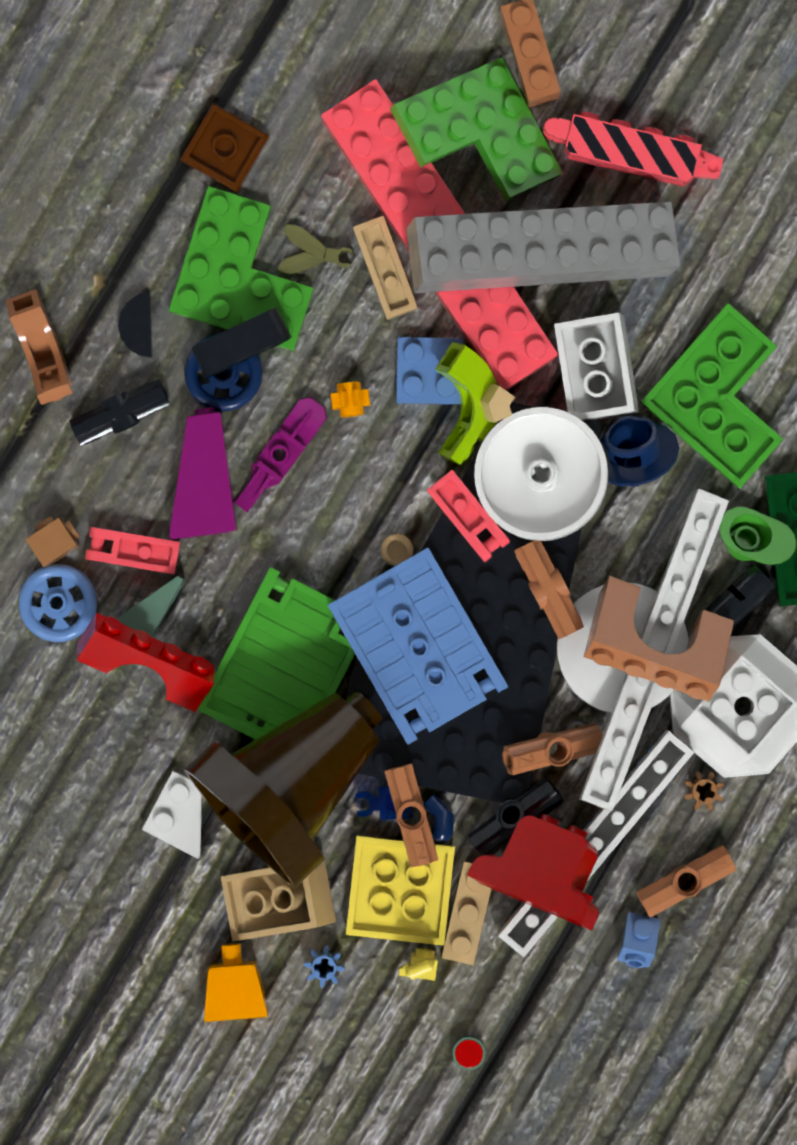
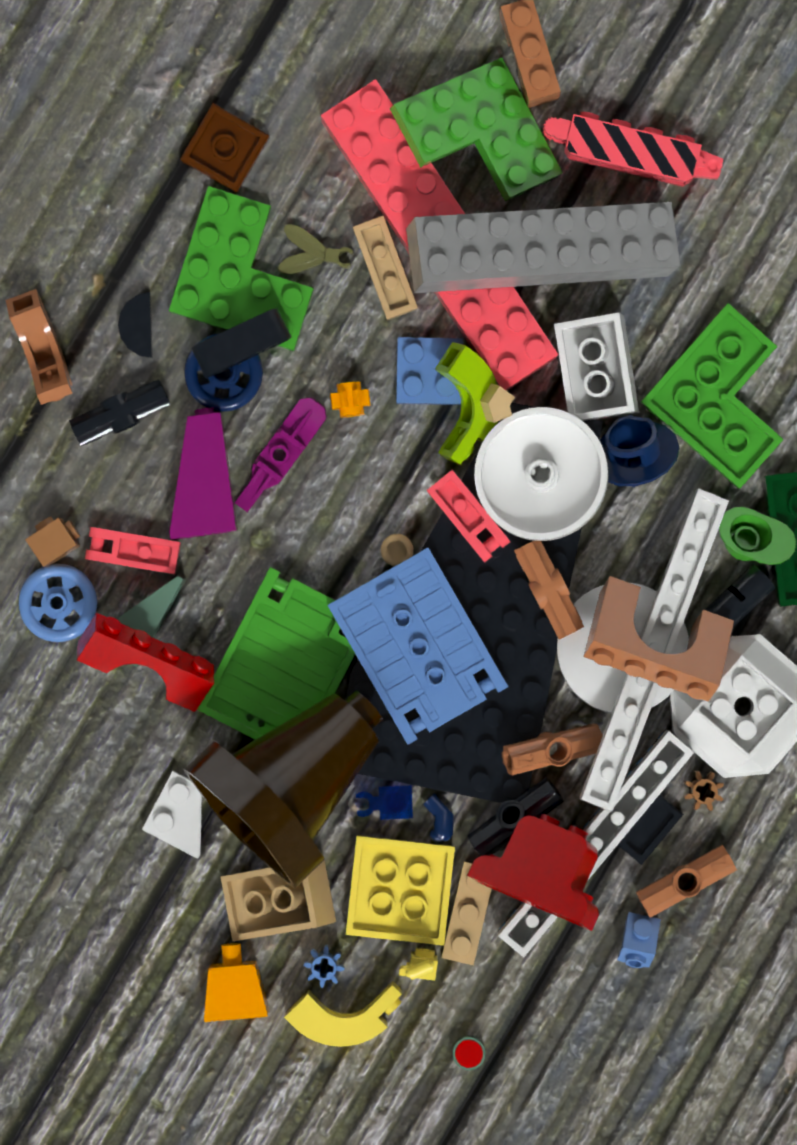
(342, 1029): none -> light yellow arch
(416, 836): nougat piece -> none
(650, 829): none -> black tile

